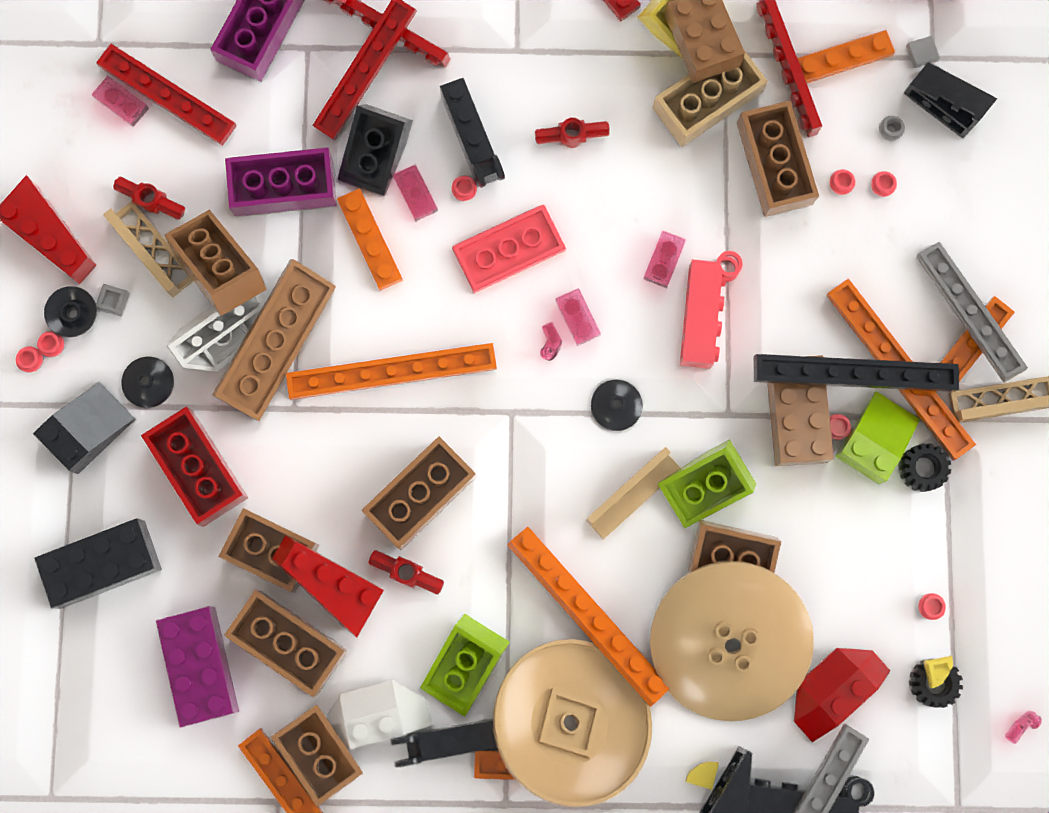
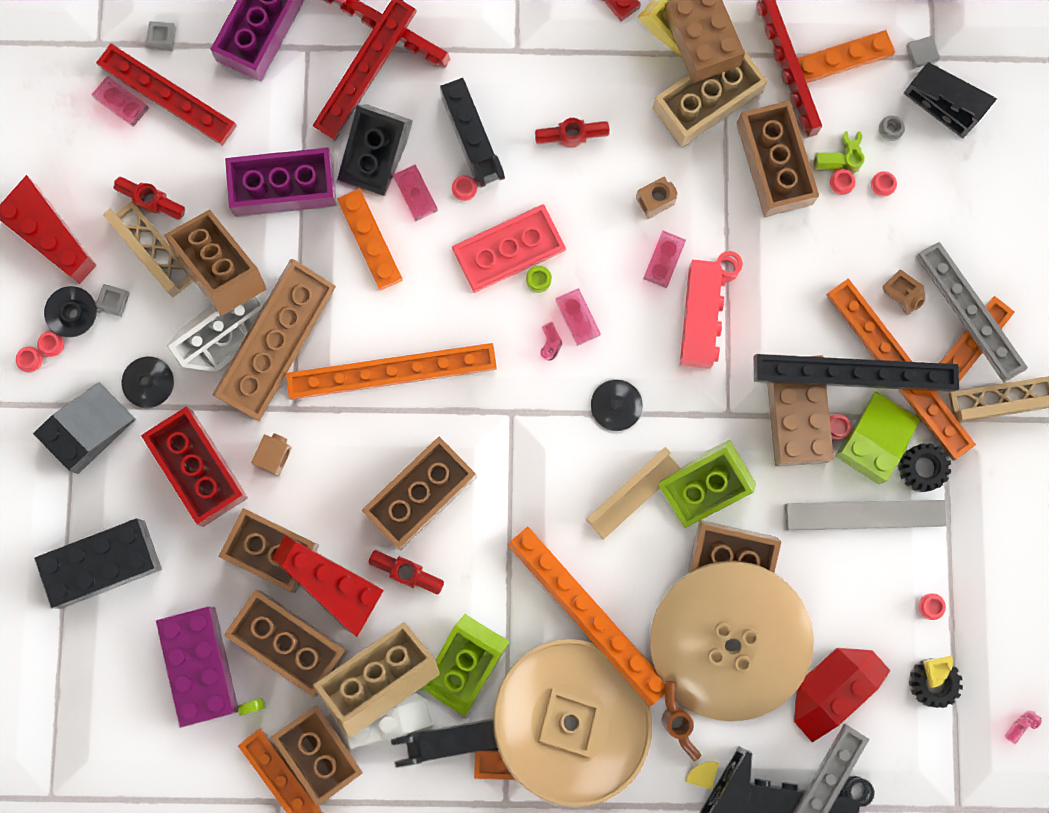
(161, 35): none -> light grey tile
(251, 706): none -> lime tile
(272, 453): none -> medium nougat brick
(377, 679): none -> tan brick
(538, 279): none -> lime tile
(651, 206): none -> medium nougat brick
(685, 729): none -> dark orange piece
(851, 160): none -> lime bar
(865, 515): none -> light grey tile
(905, 291): none -> medium nougat bracket

